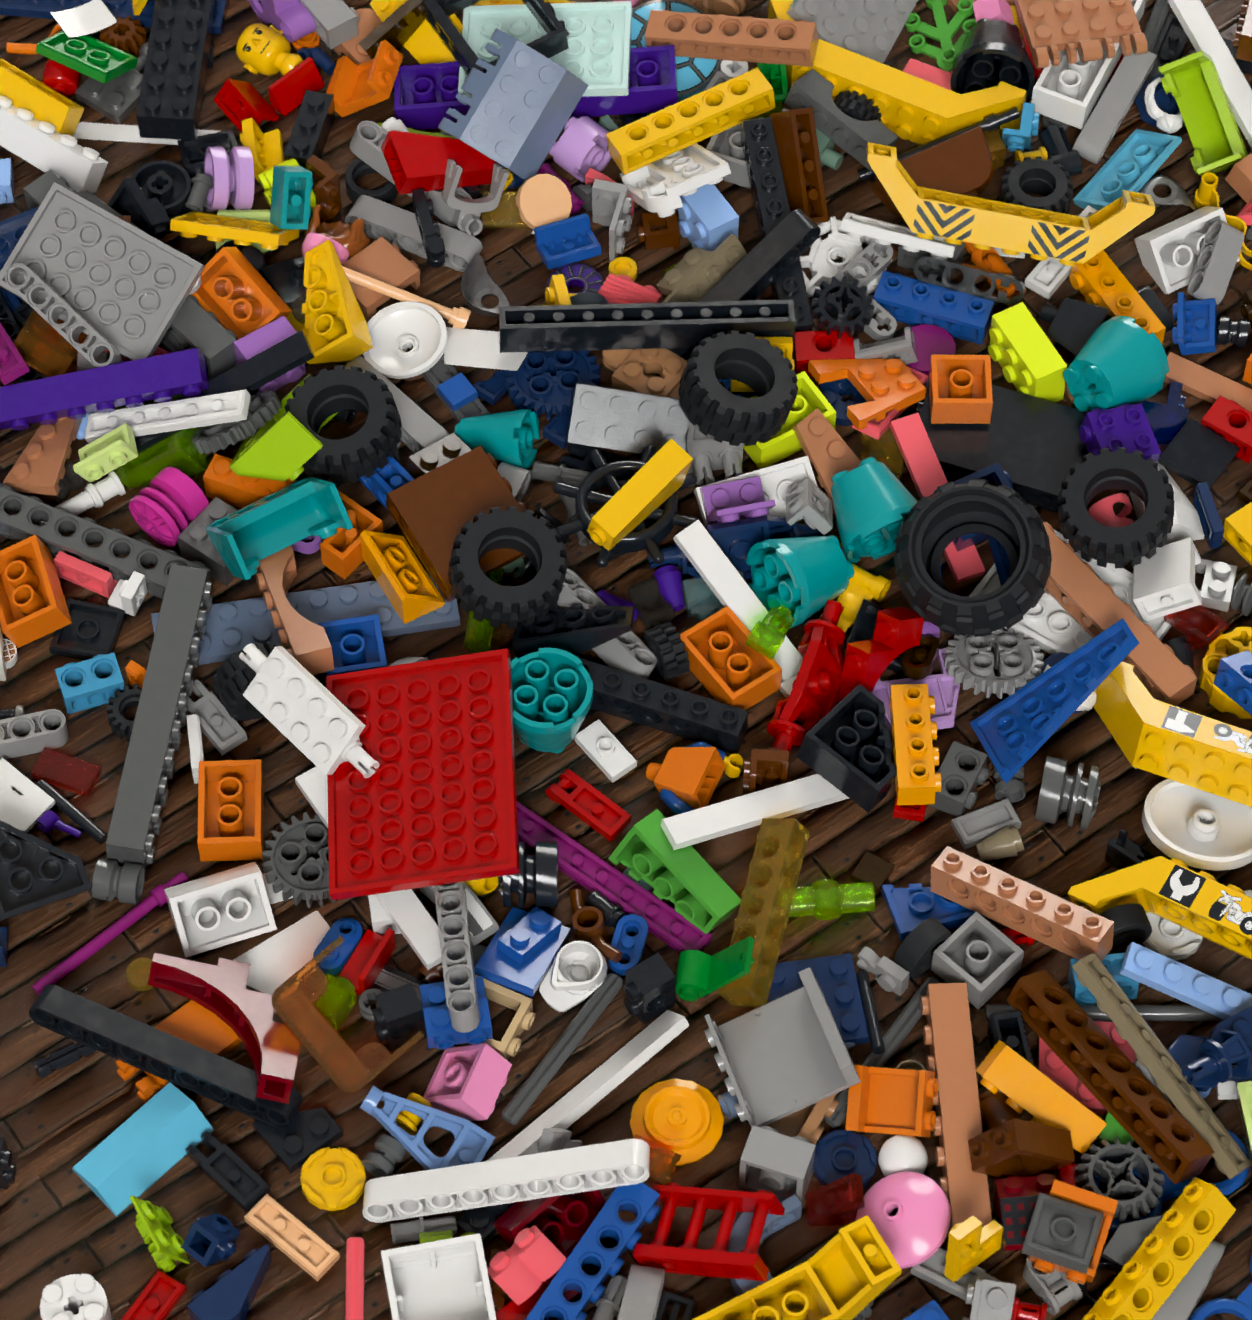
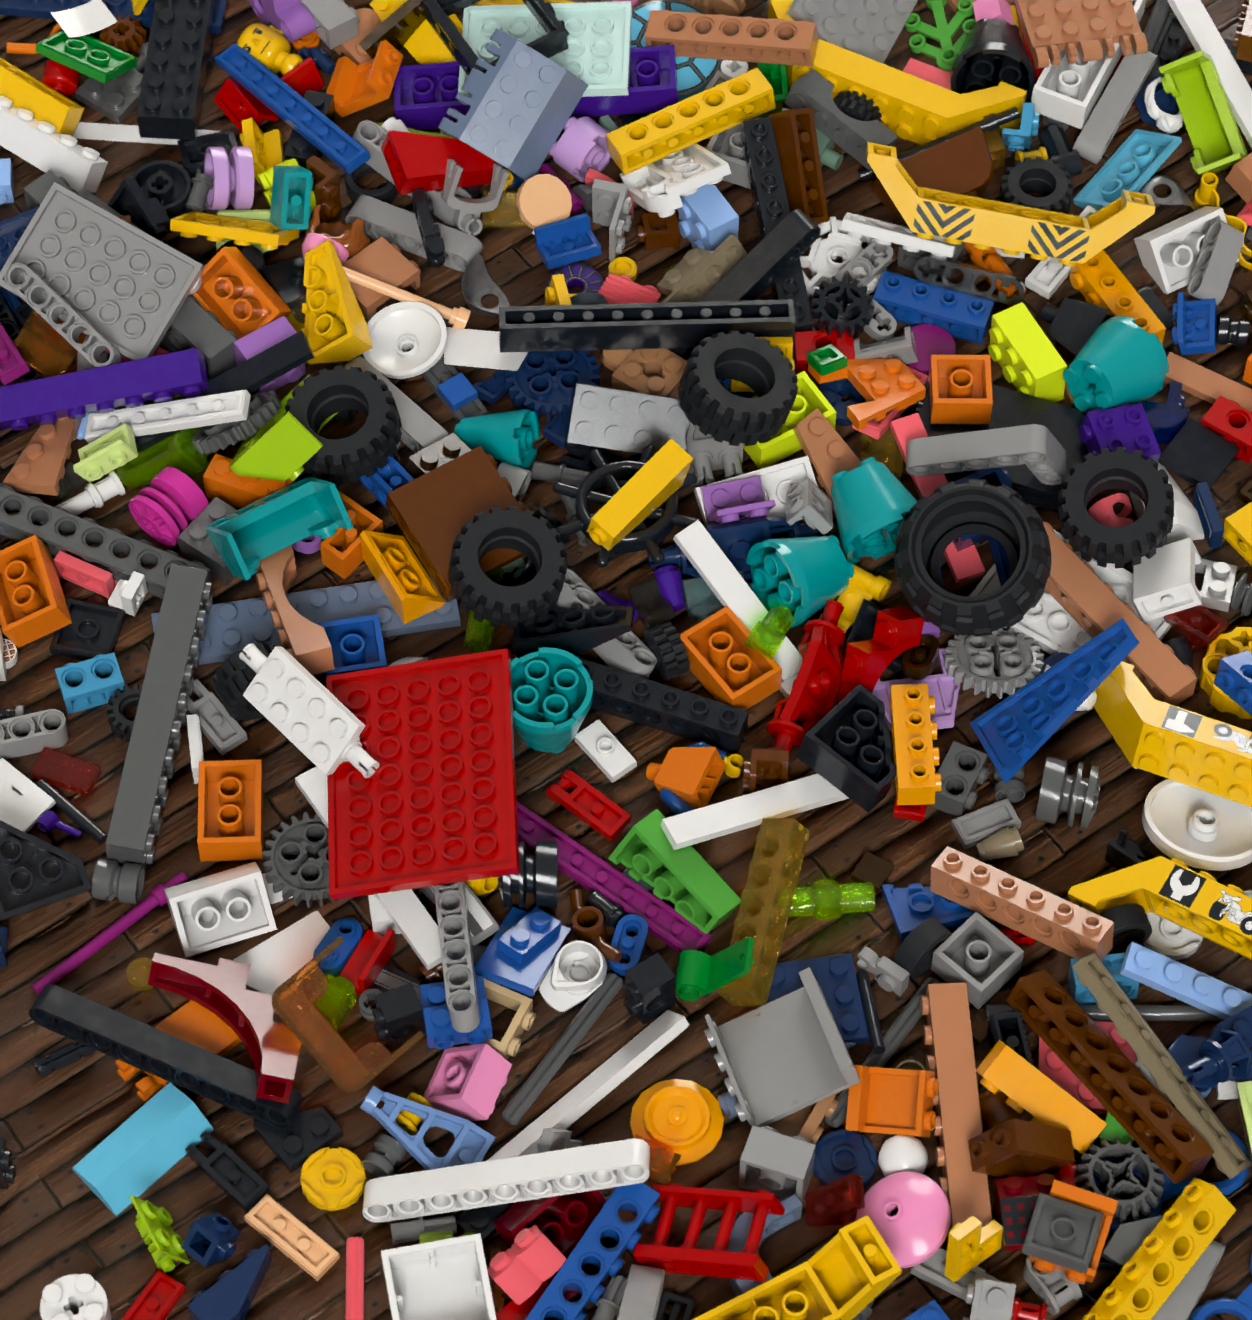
(135, 674): orange tile -> none
(292, 108): none -> blue tile
(826, 360): none -> green tile
(989, 449): none -> light grey beam

